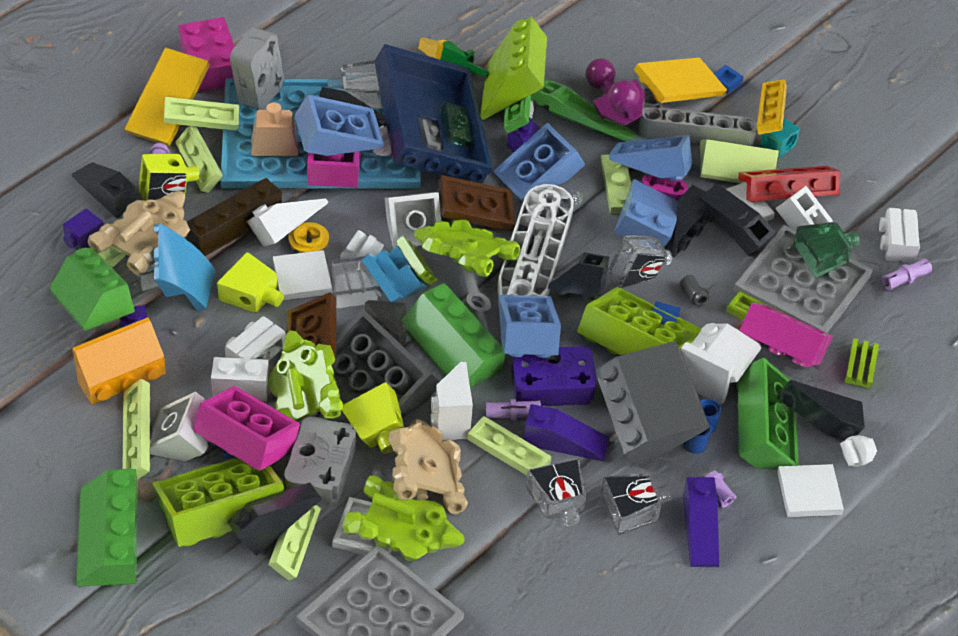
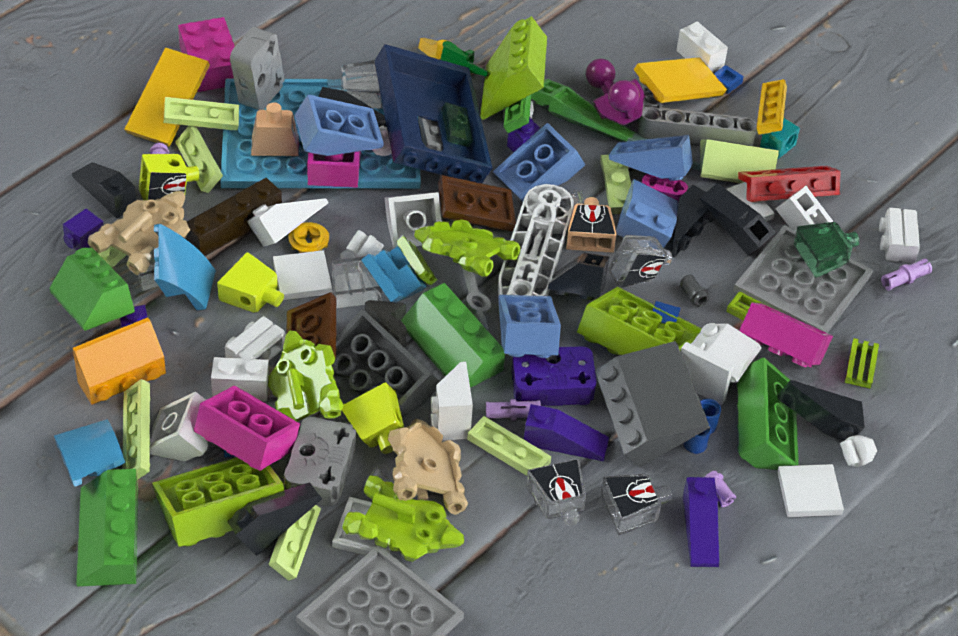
(89, 450): none -> dark azure slope
(591, 227): none -> torso
(697, 42): none -> white brick

